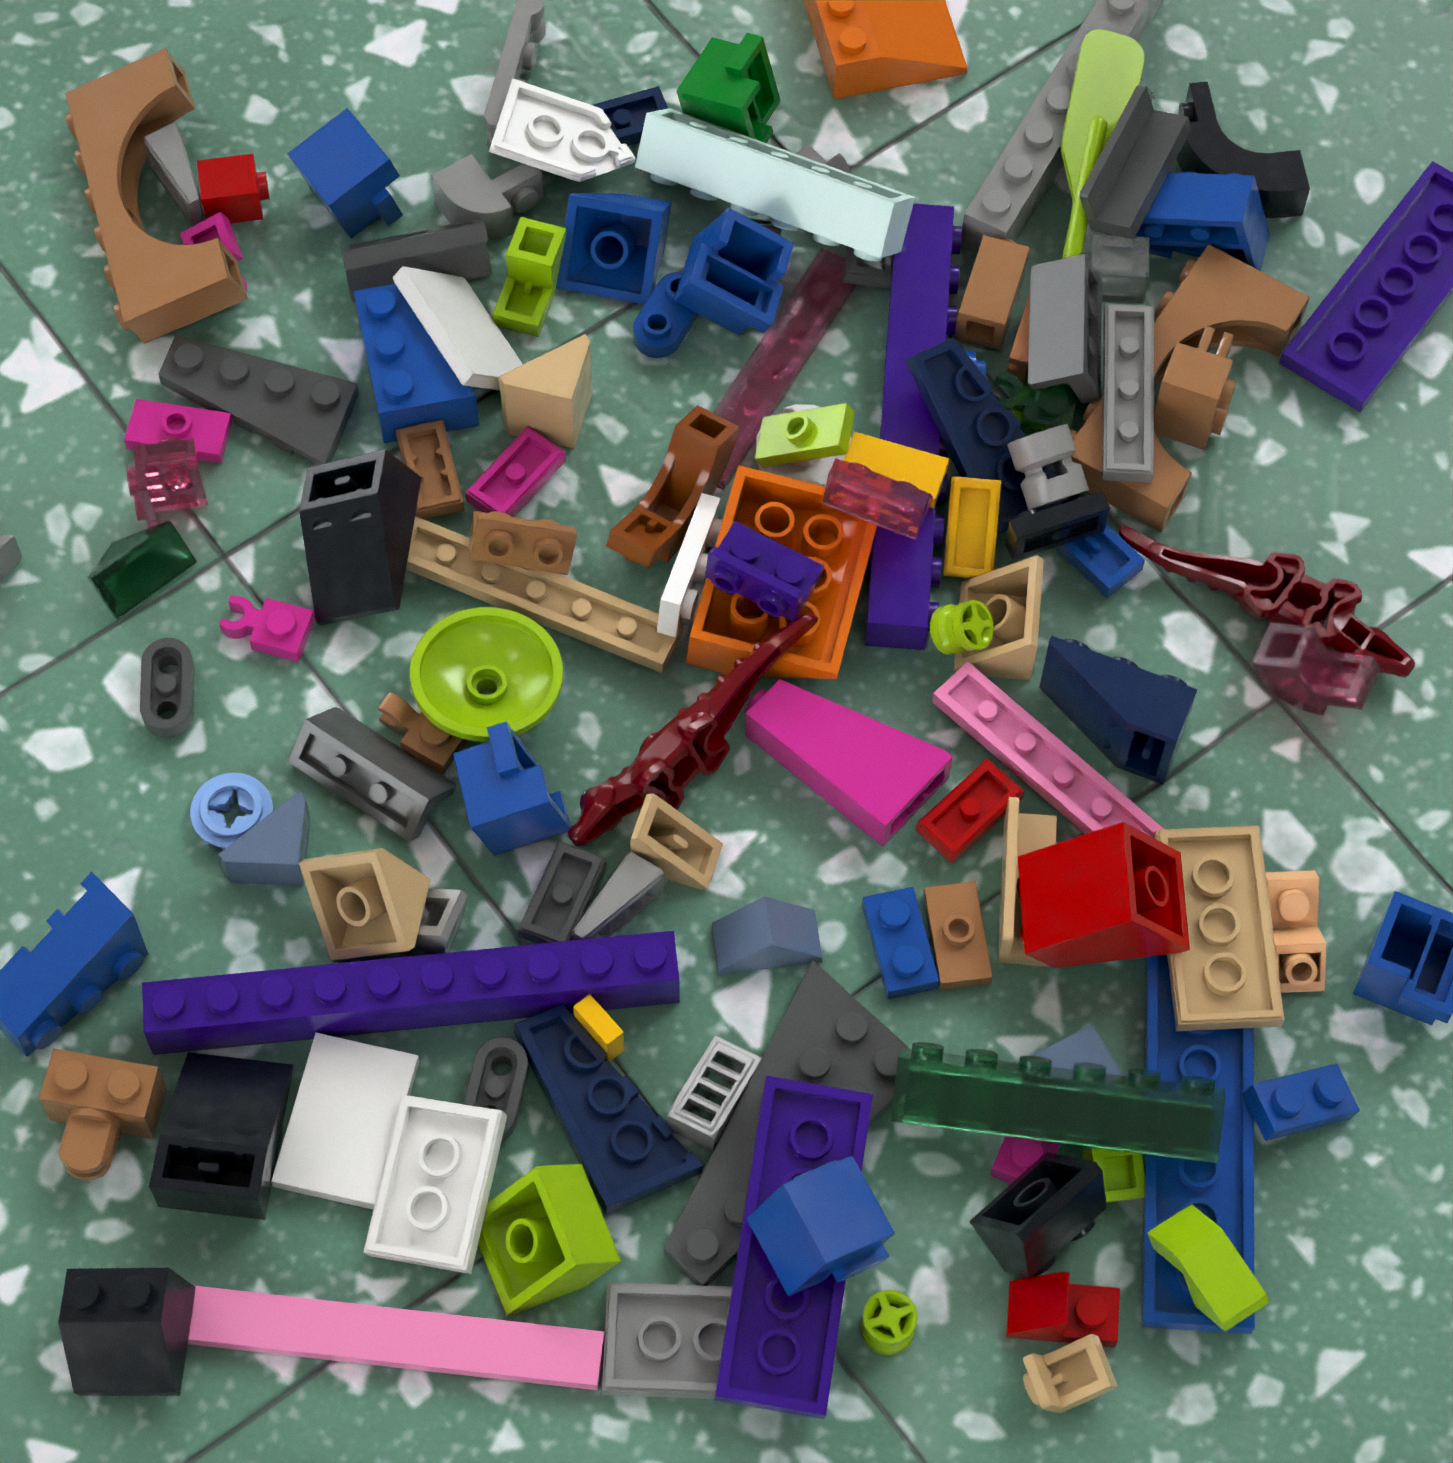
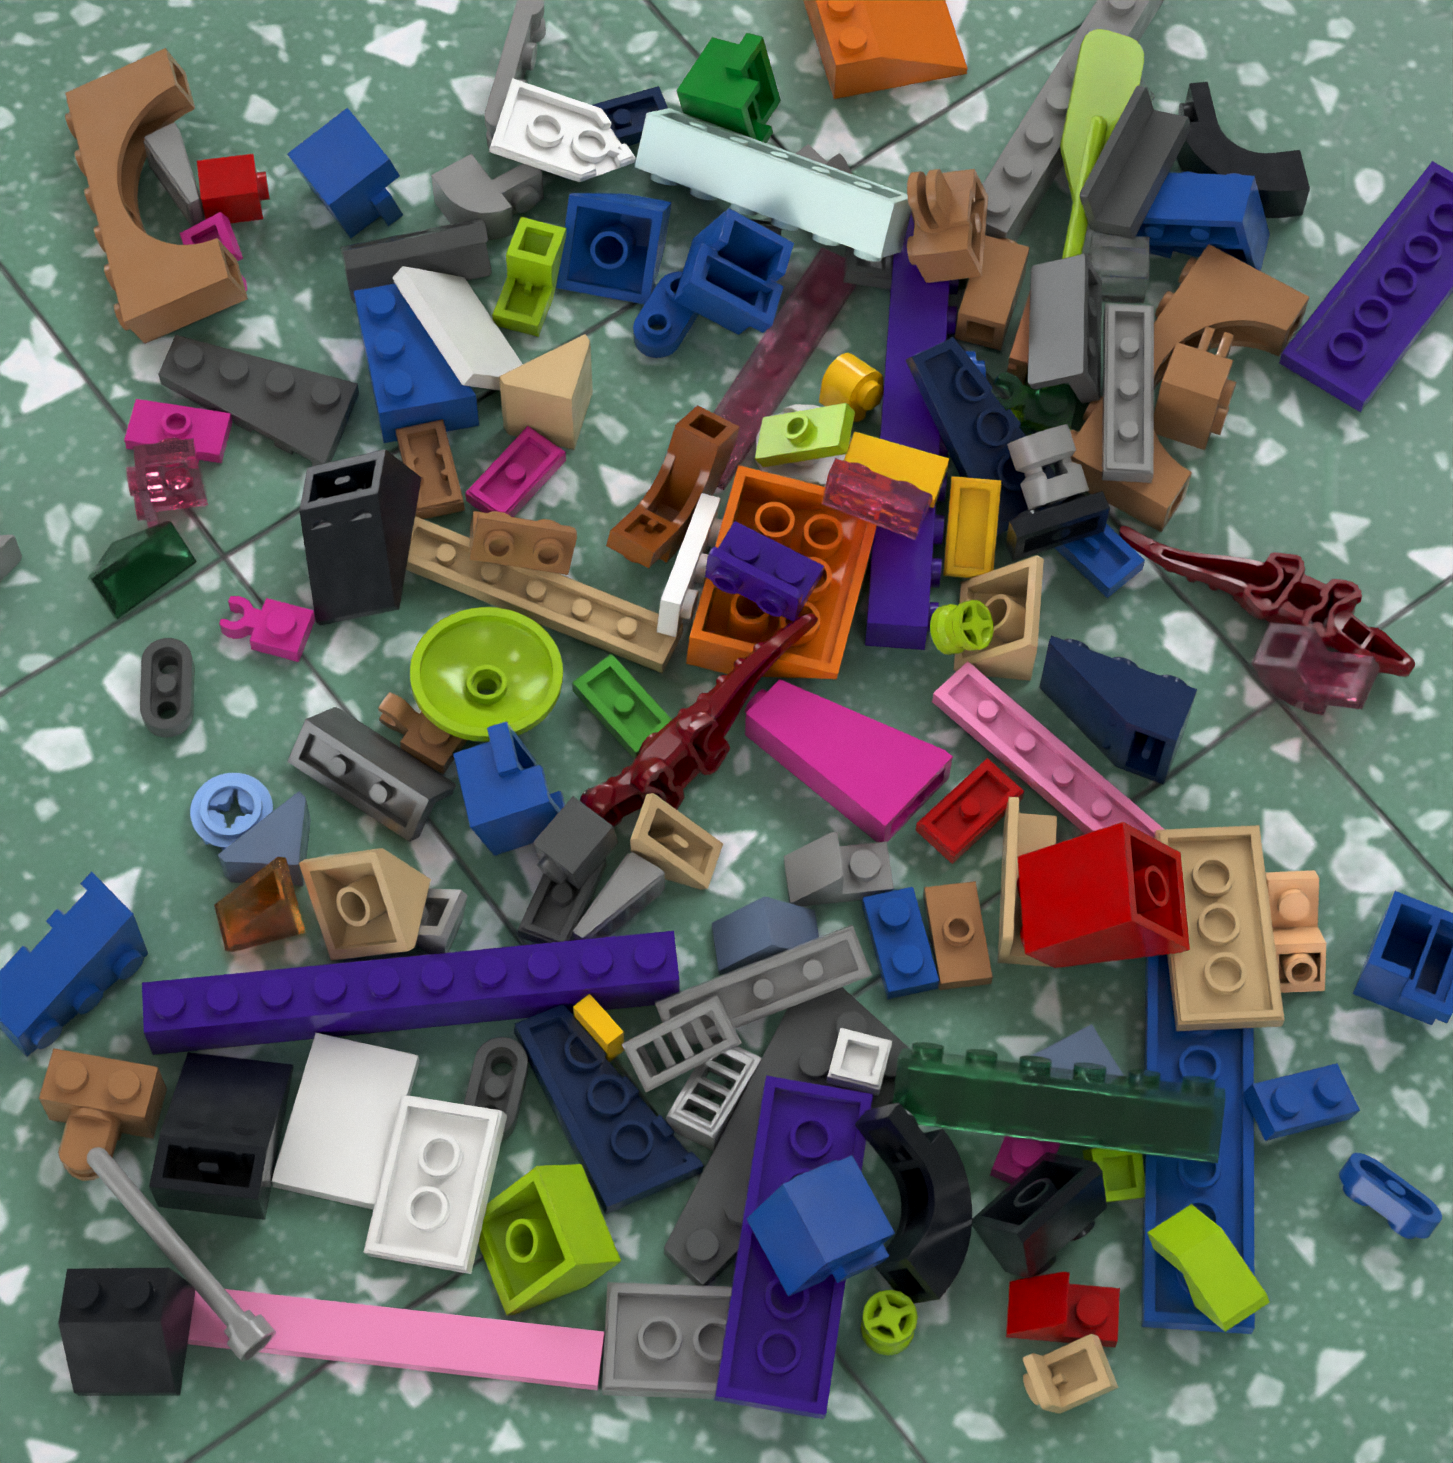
(245, 1331): none -> light grey piece
(260, 909): none -> clear orange slope
(574, 844): none -> dark grey brick
(620, 703): none -> bright green plate
(642, 1062): none -> light grey slope
(773, 983): none -> light grey tile
(836, 873): none -> light grey slope
(853, 383): none -> yellow plate
(859, 1061): none -> white tile
(934, 1203): none -> black arch
(948, 224): none -> medium nougat brick
(1404, 1207): none -> blue plate

